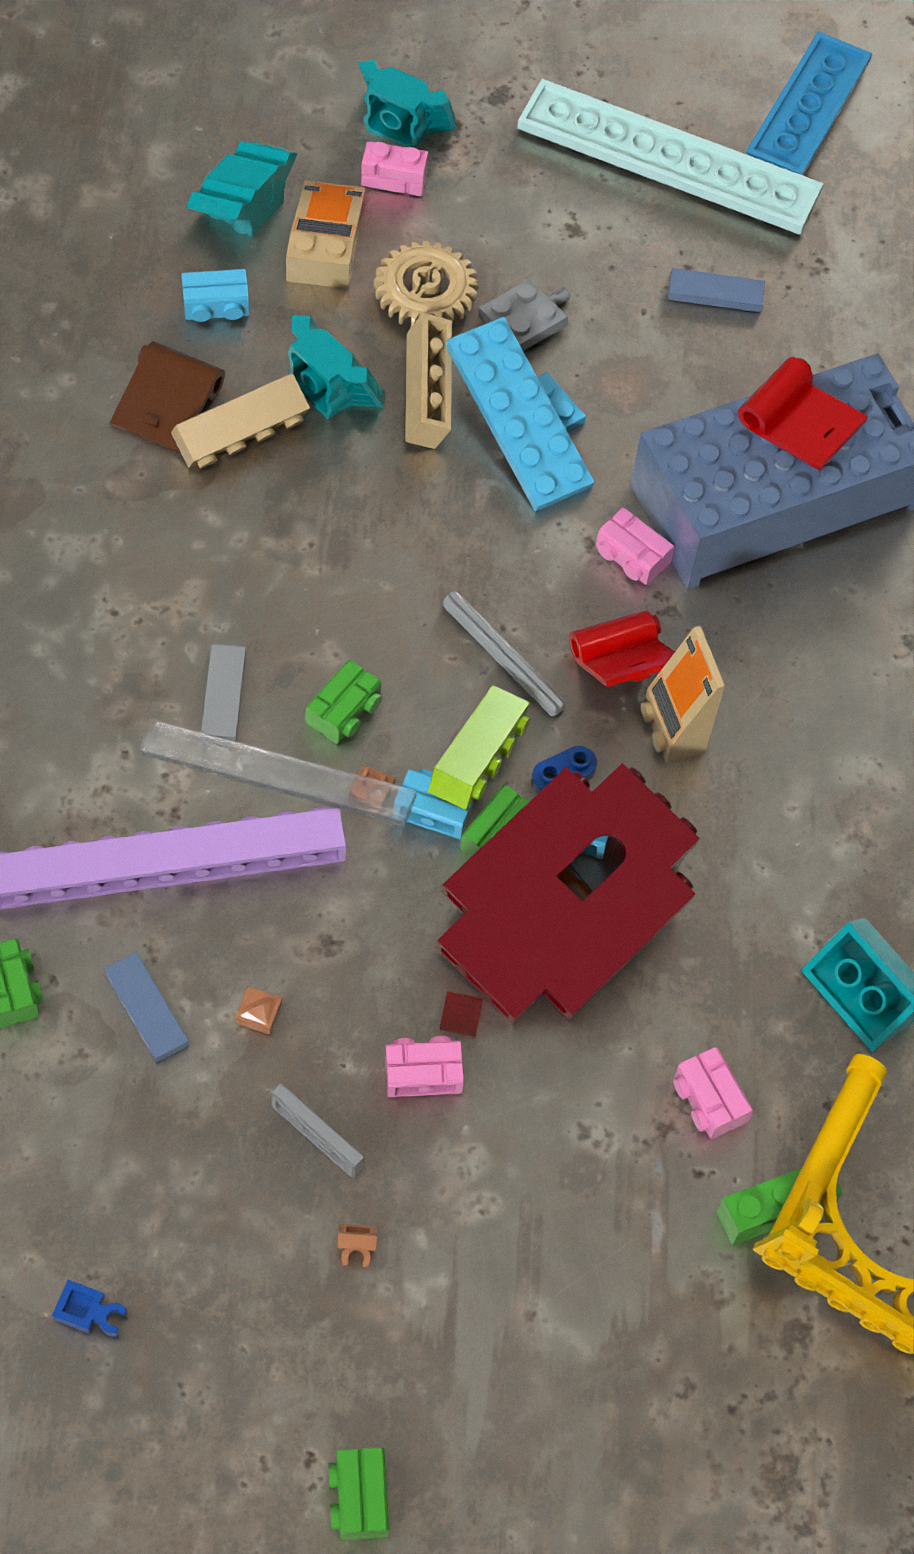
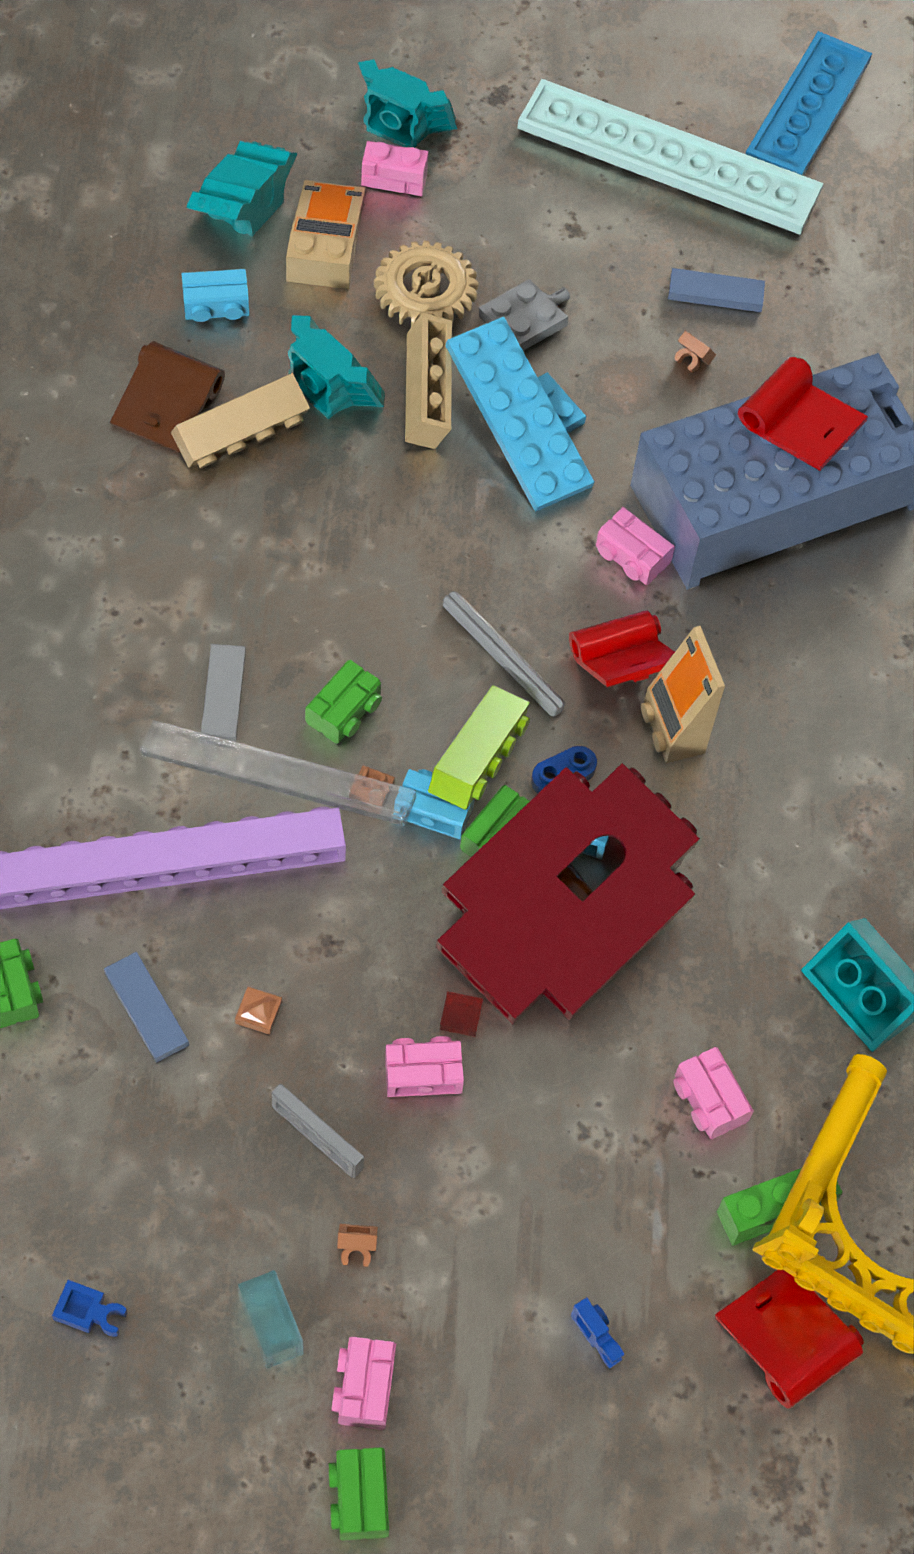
(270, 1319): none -> clear light blue brick
(366, 1383): none -> bright pink brick
(593, 1325): none -> blue plate
(694, 348): none -> nougat tile
(791, 1337): none -> red door

